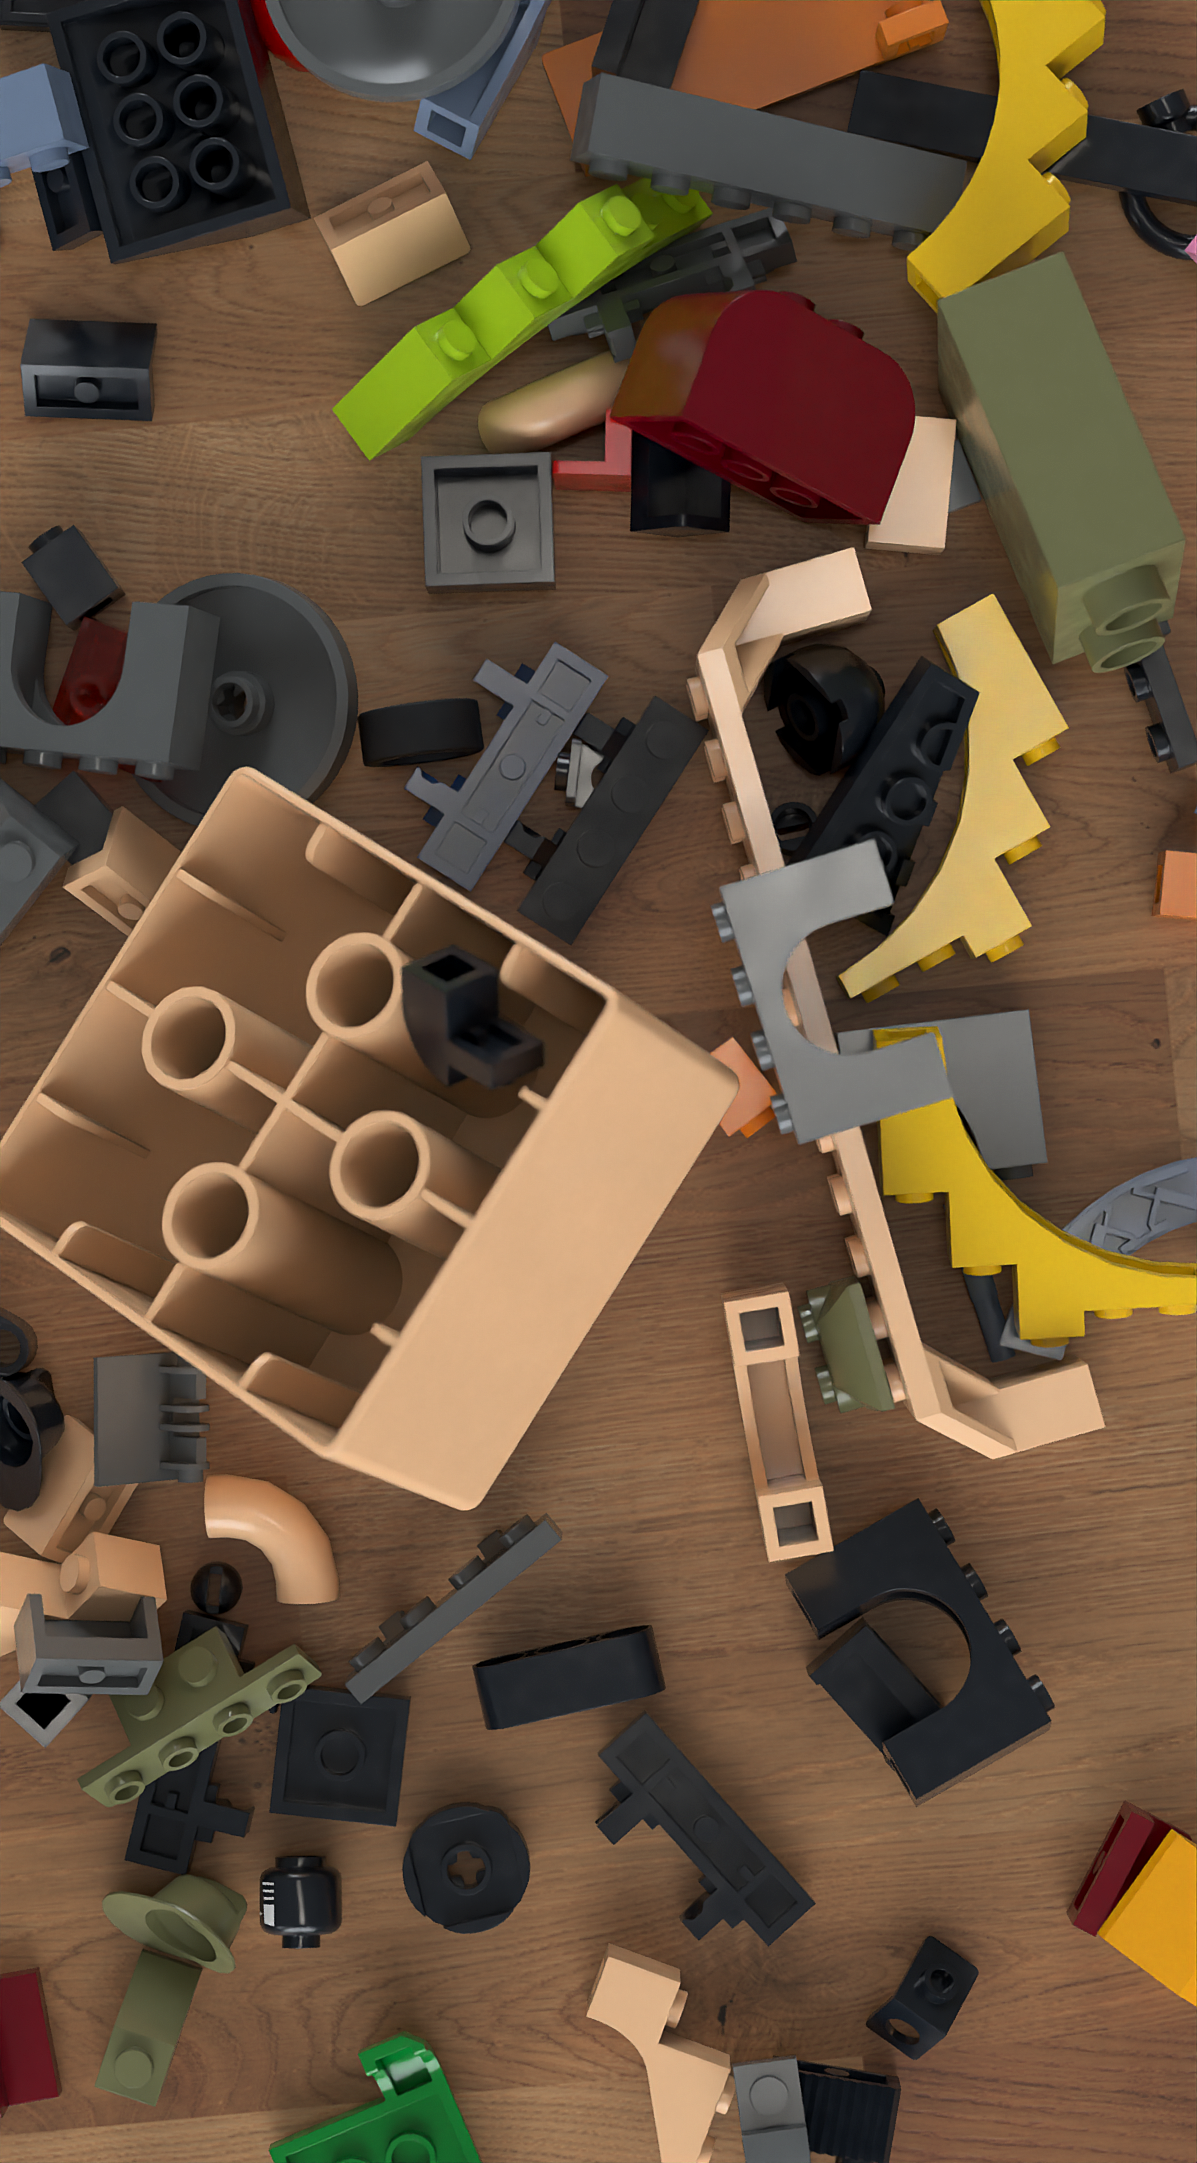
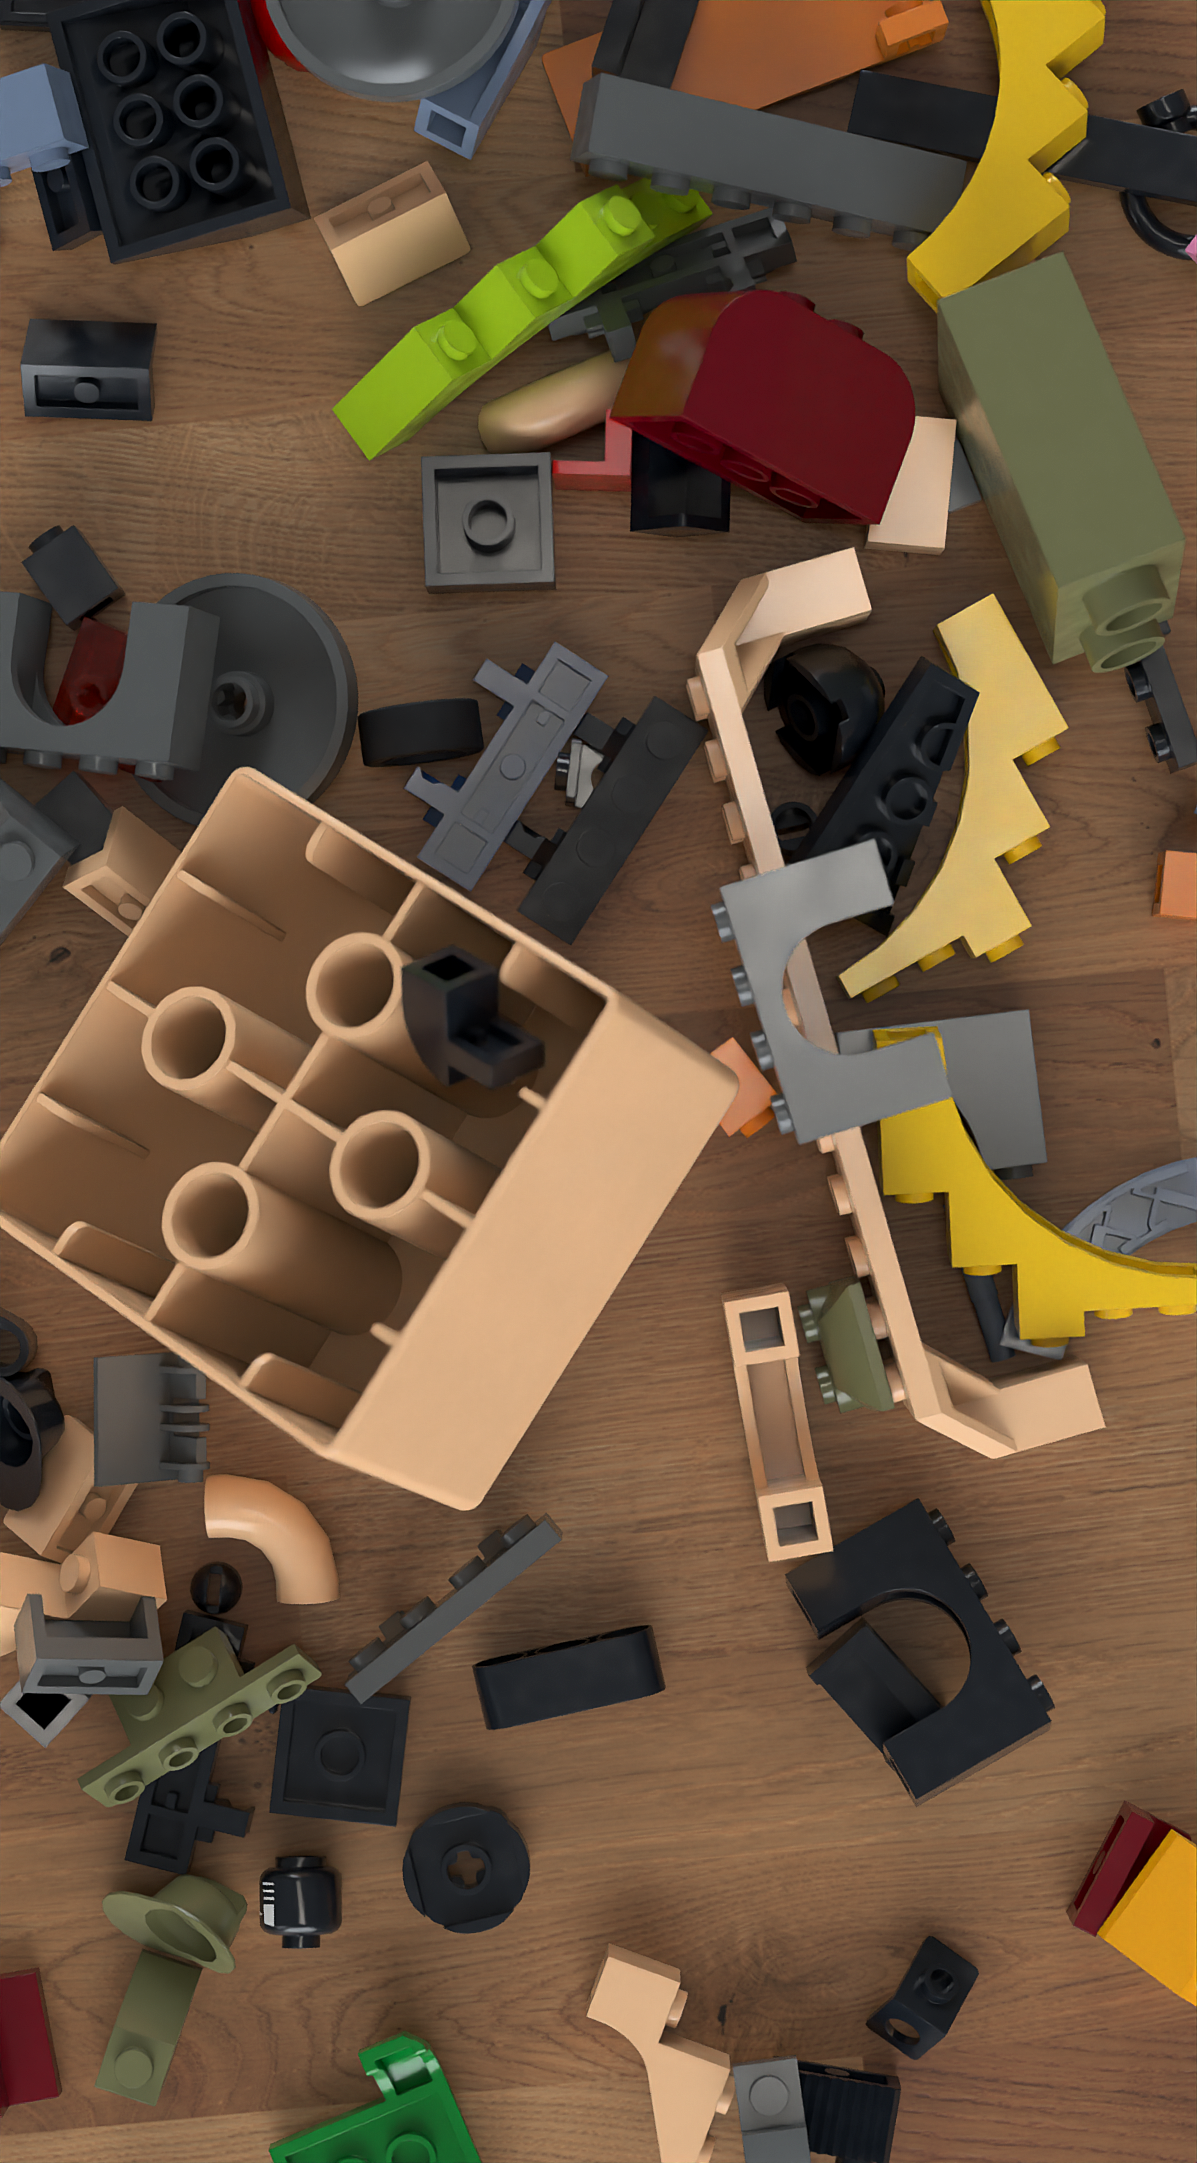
(738, 1869): black hinge -> none

